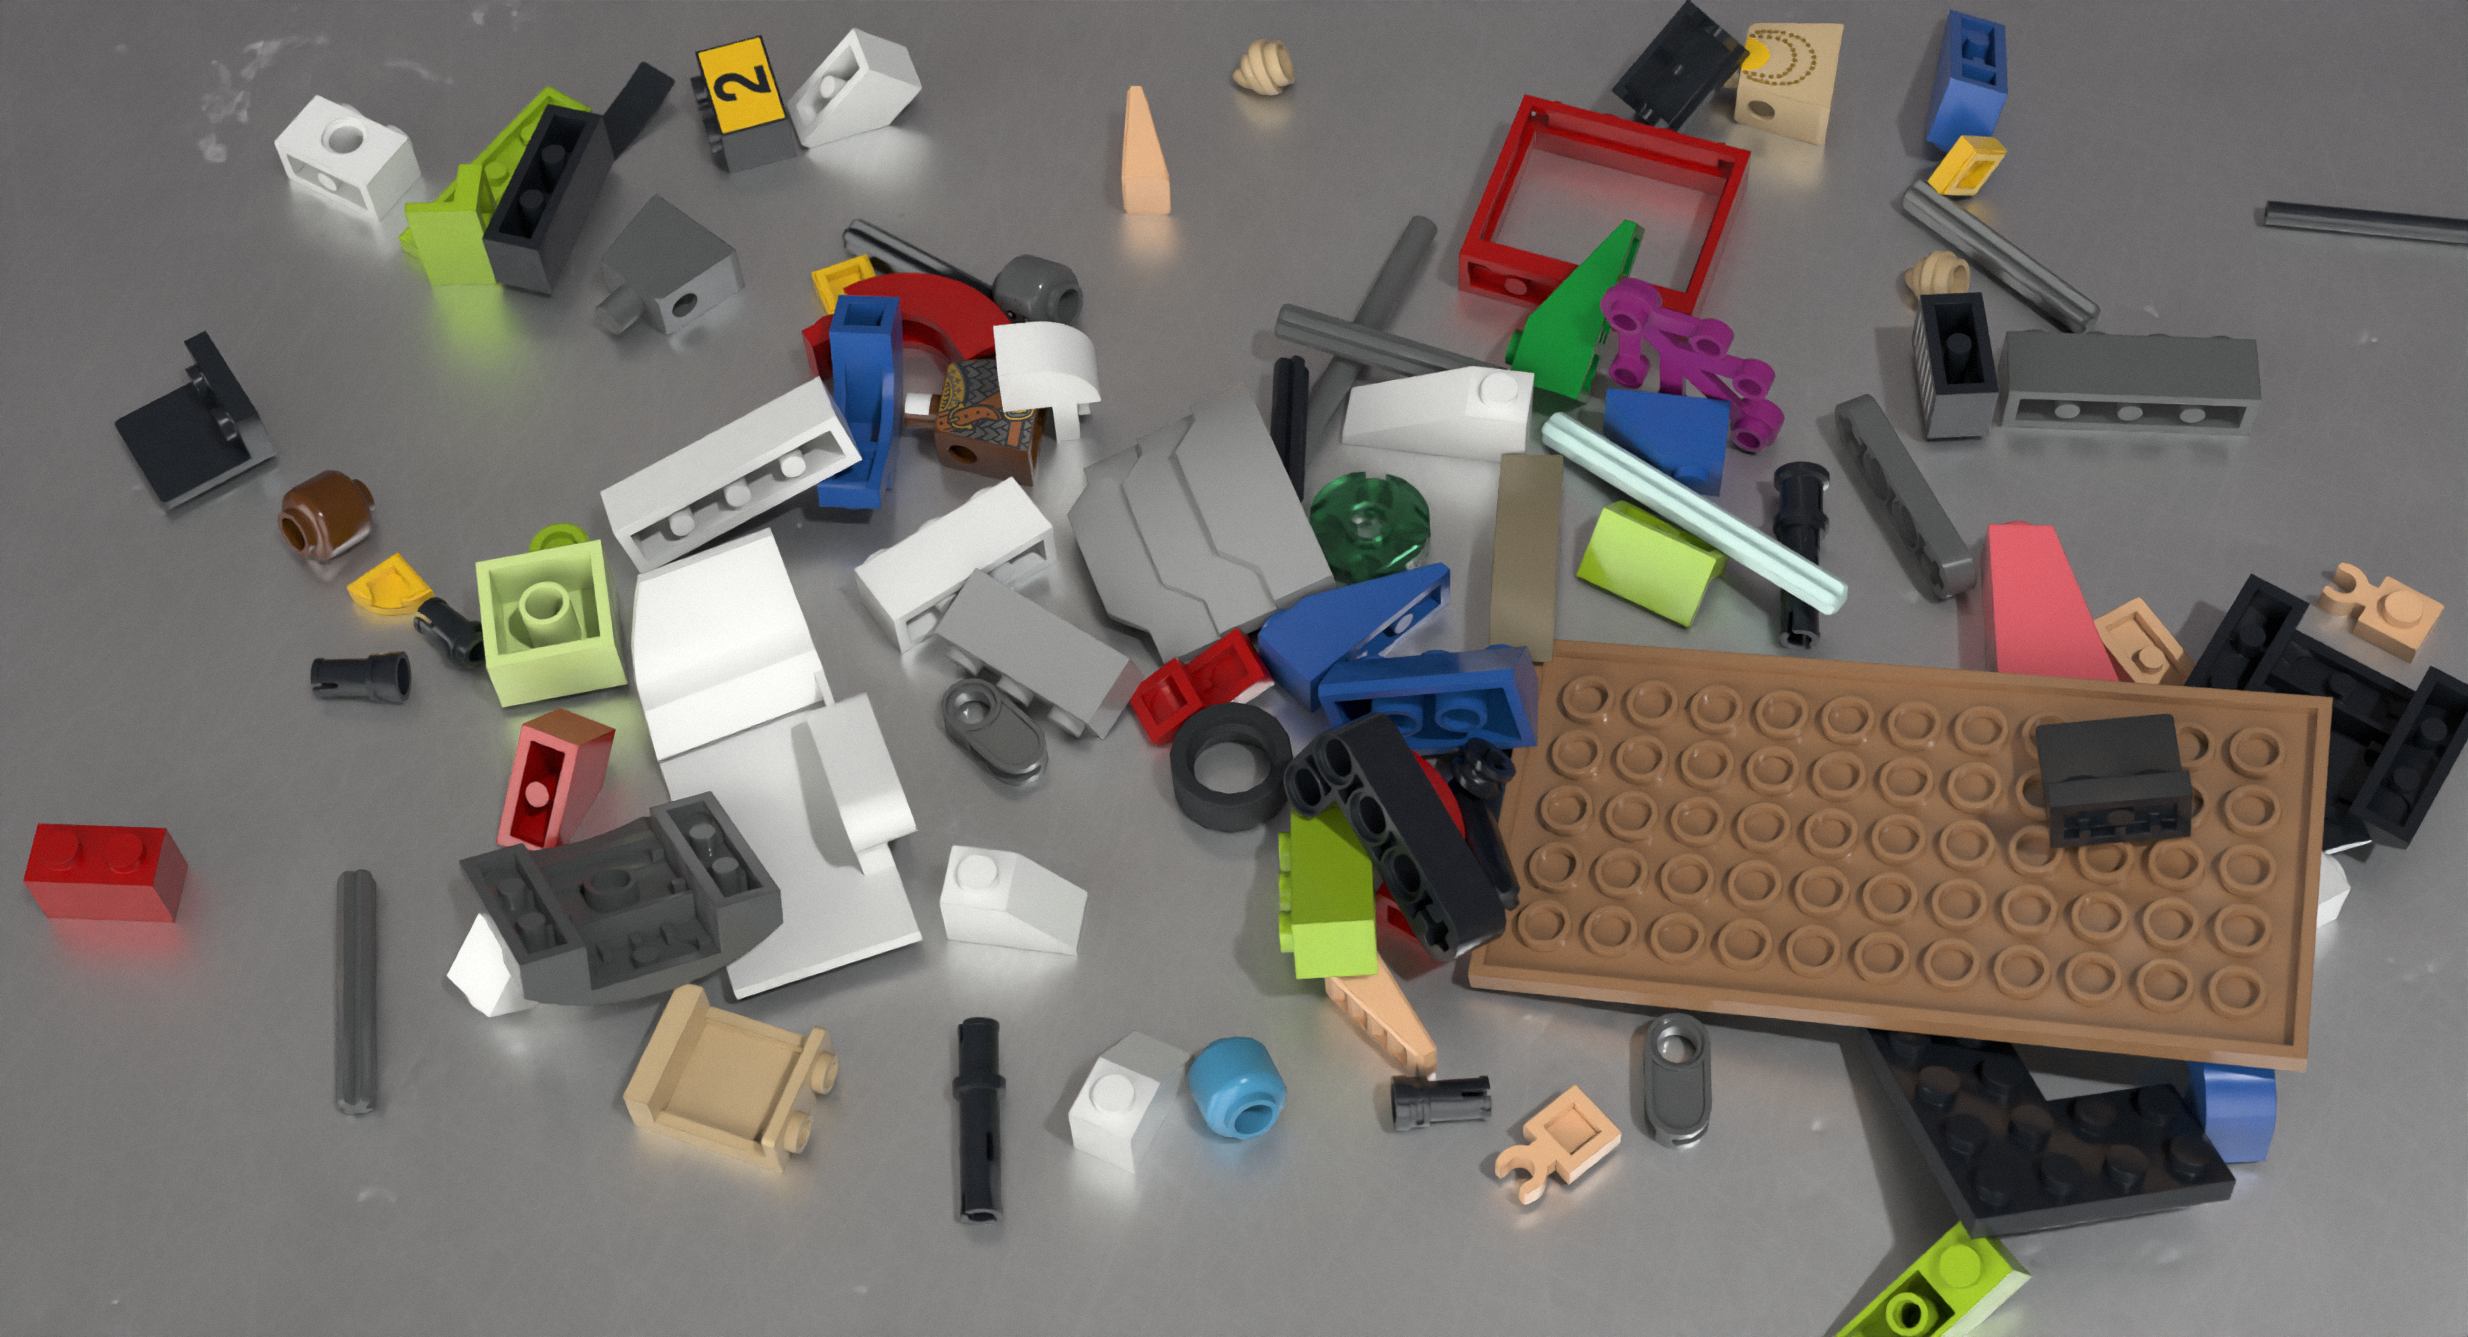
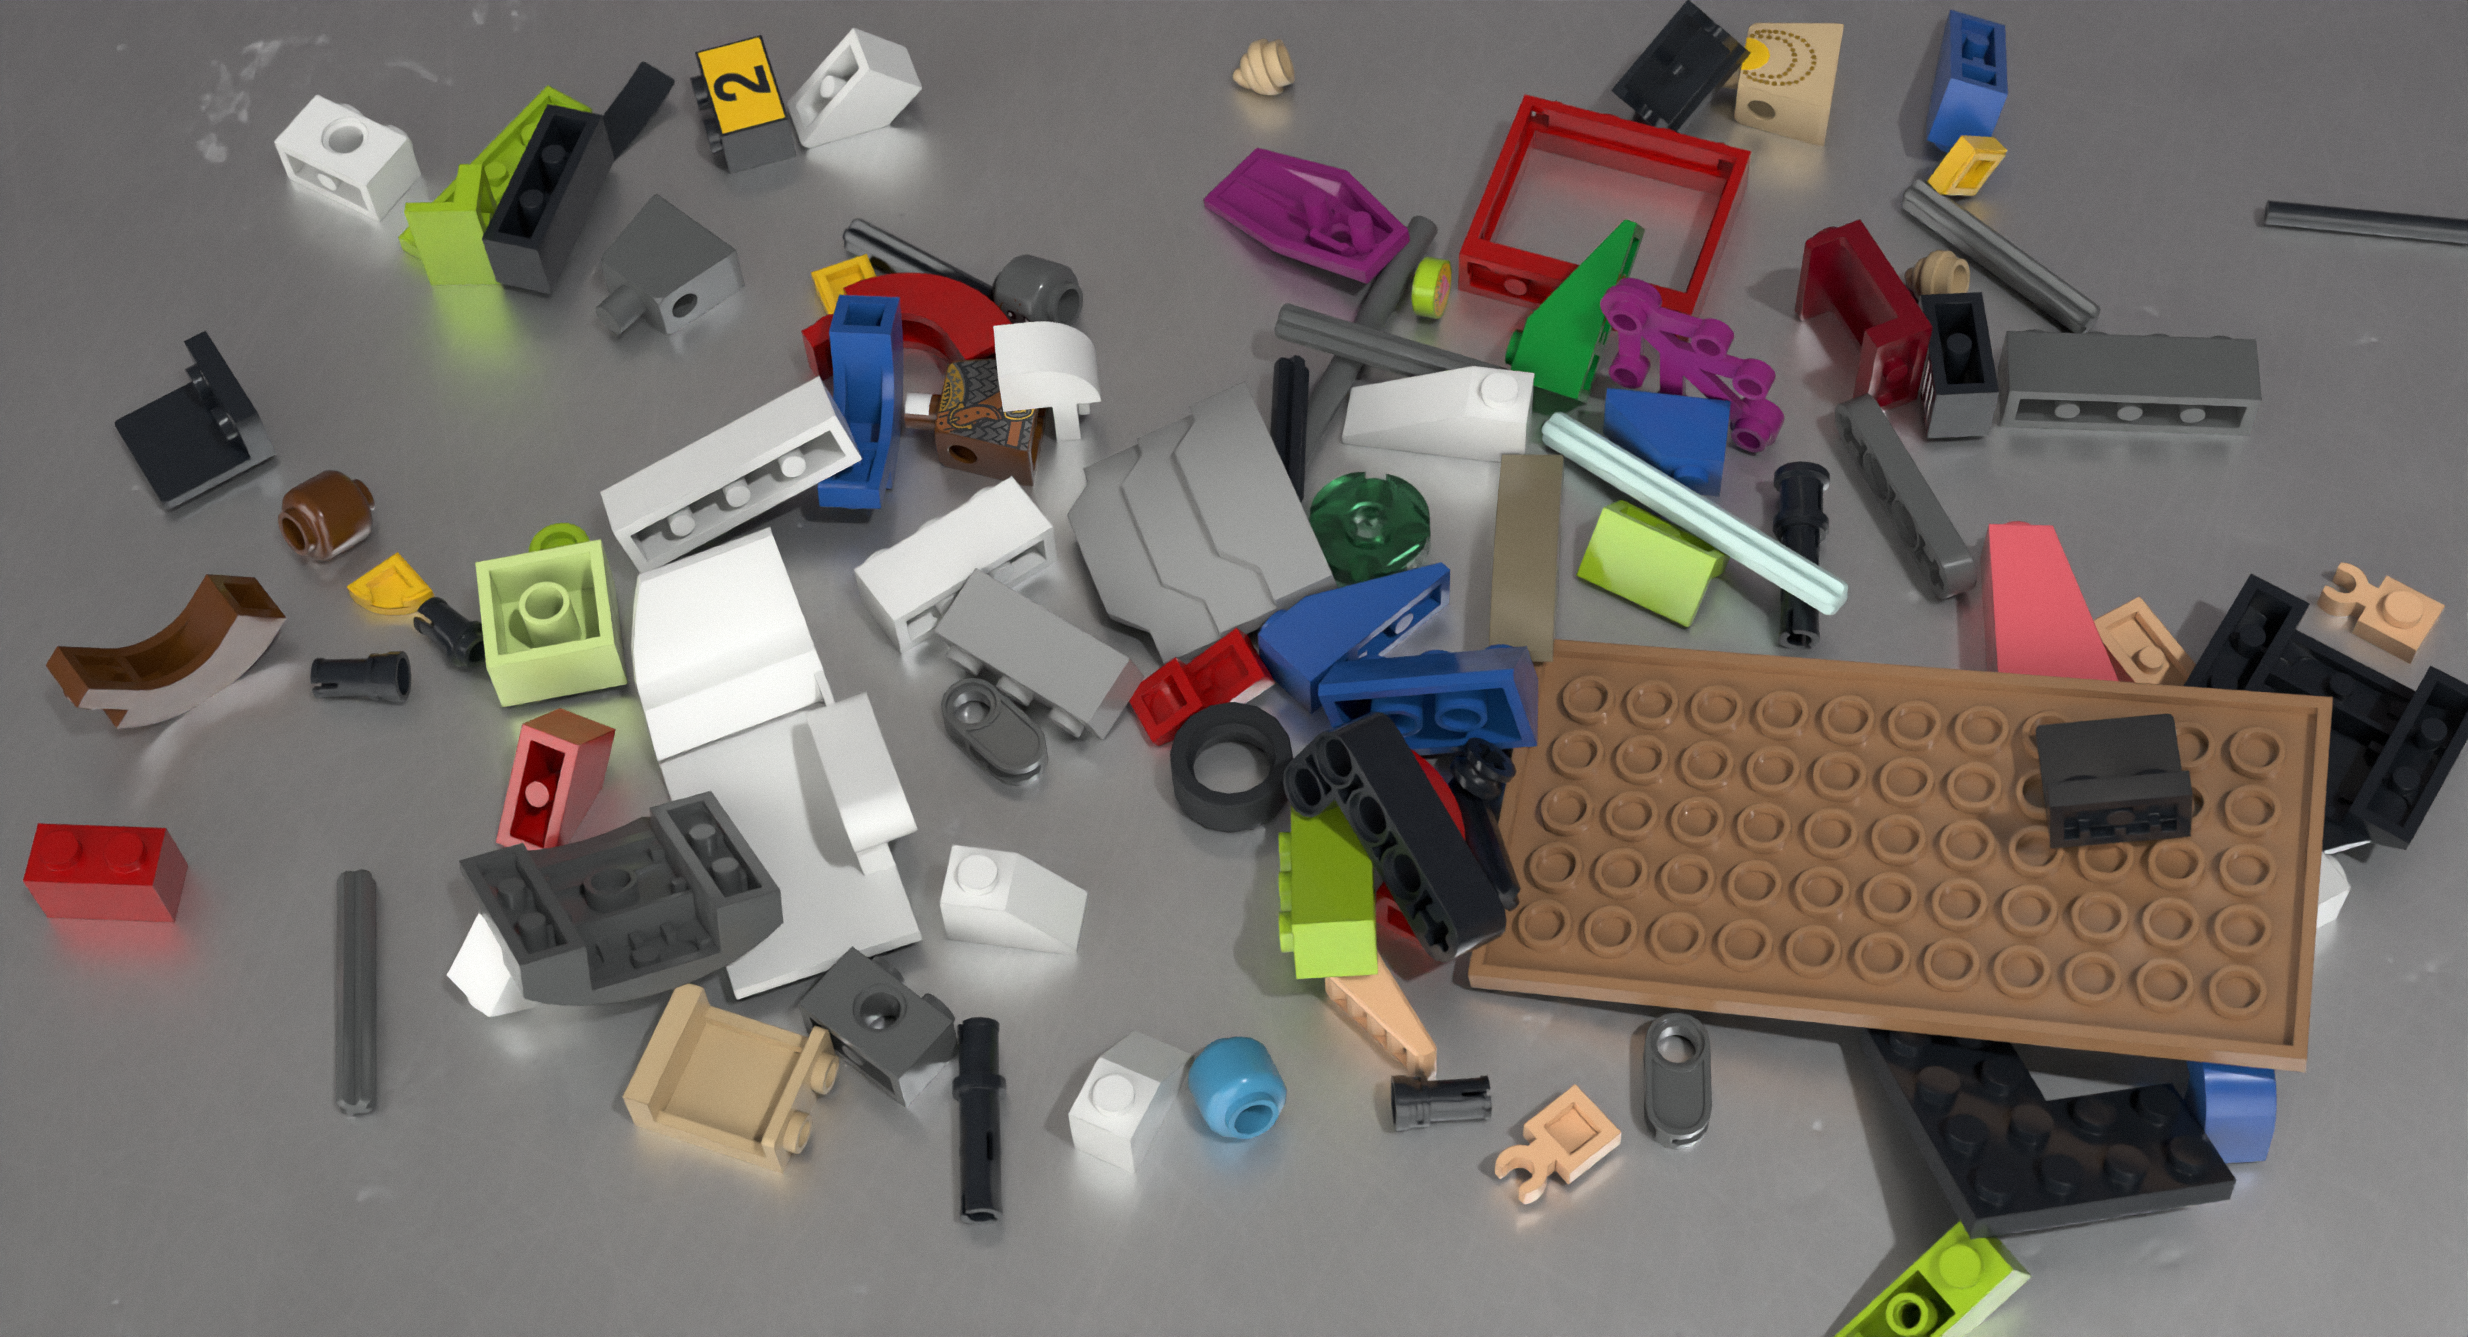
(181, 666): none -> reddish brown arch
(895, 1057): none -> dark grey brick
(1143, 164): light nougat slope -> none
(1309, 214): none -> magenta piece
(1431, 287): none -> lime tile
(1855, 281): none -> dark red panel

